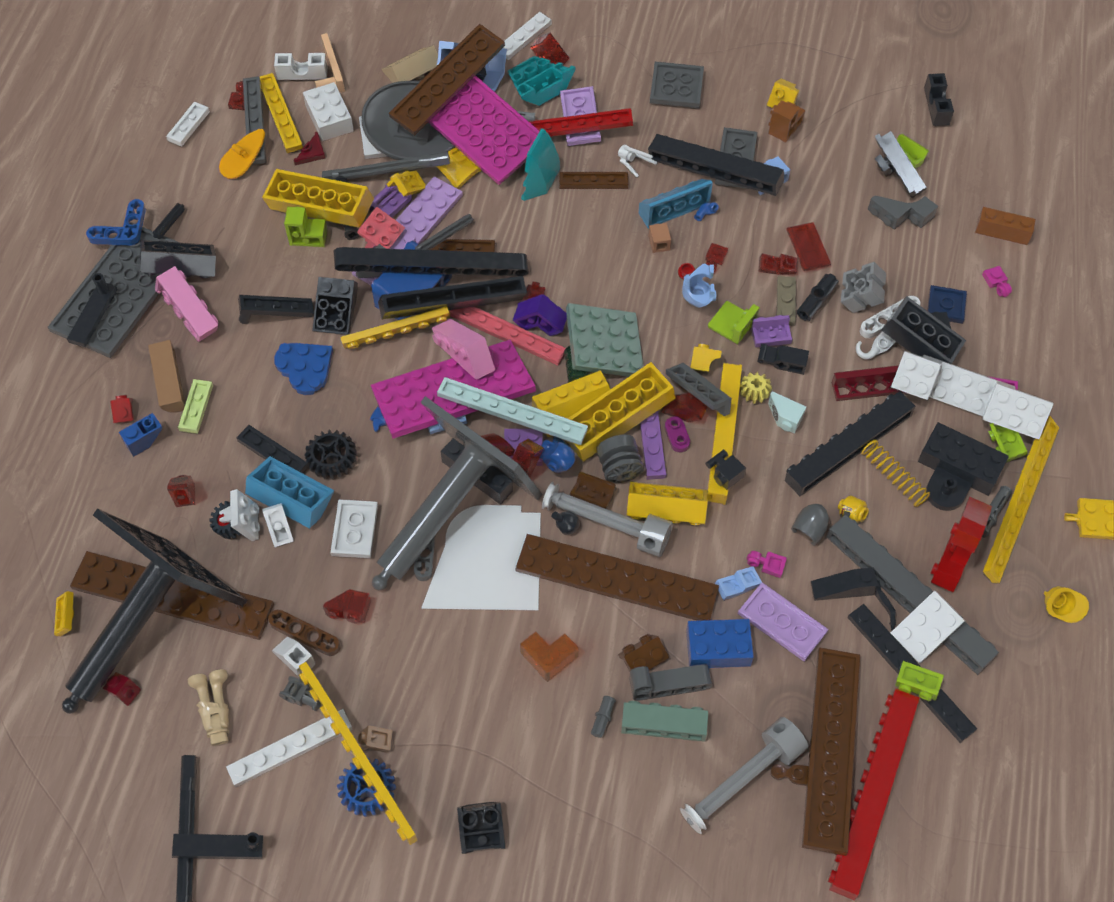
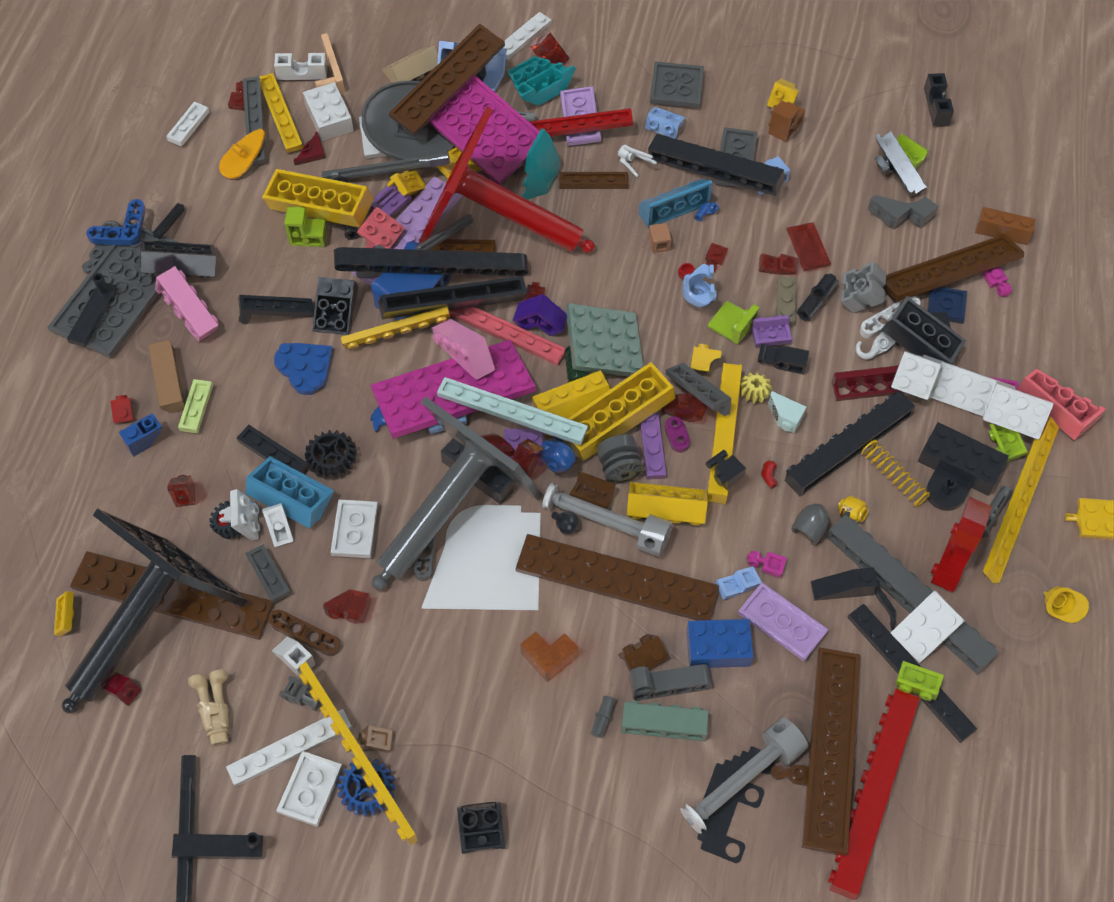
(99, 250): none -> dark grey piece
(268, 573): none -> dark grey plate
(309, 788): none -> white plate
(503, 201): none -> red piece
(664, 122): none -> light blue bracket
(714, 837): none -> black piece
(766, 473): none -> red arm
(952, 267): none -> reddish brown plate
(1069, 410): none -> coral wedge

